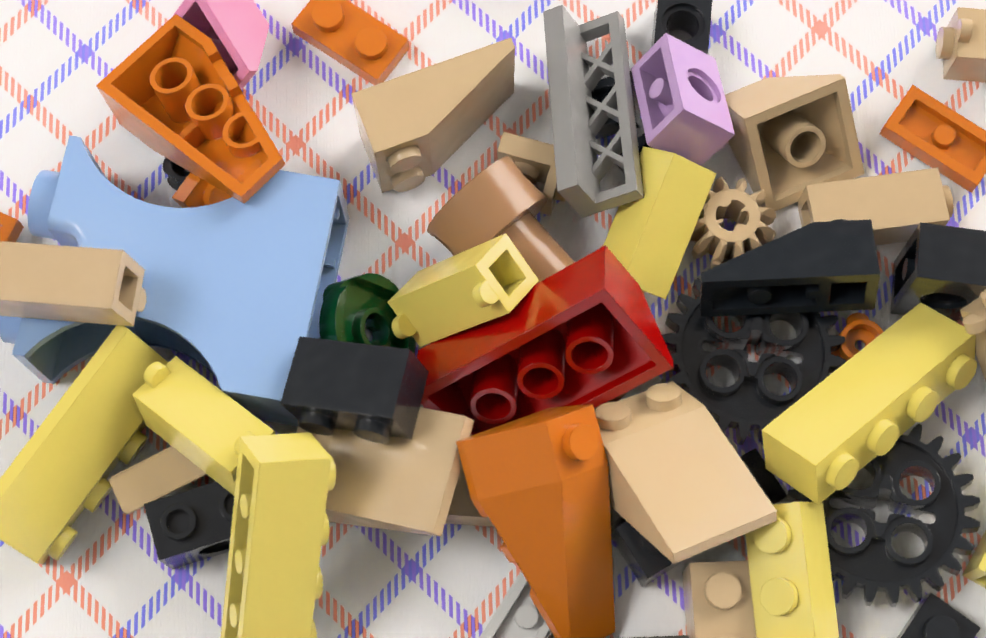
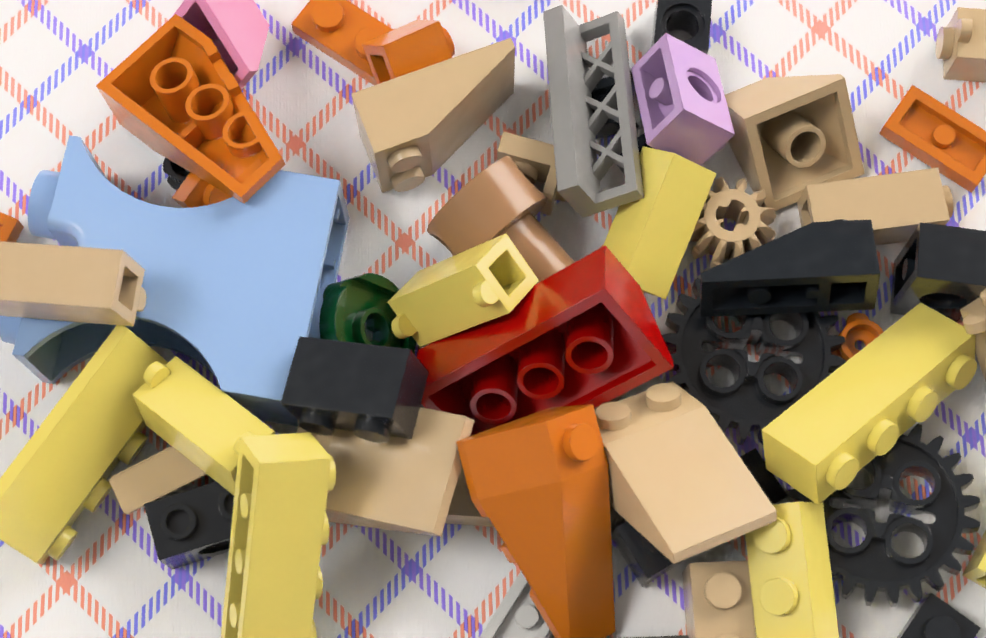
(408, 49): none -> orange brick

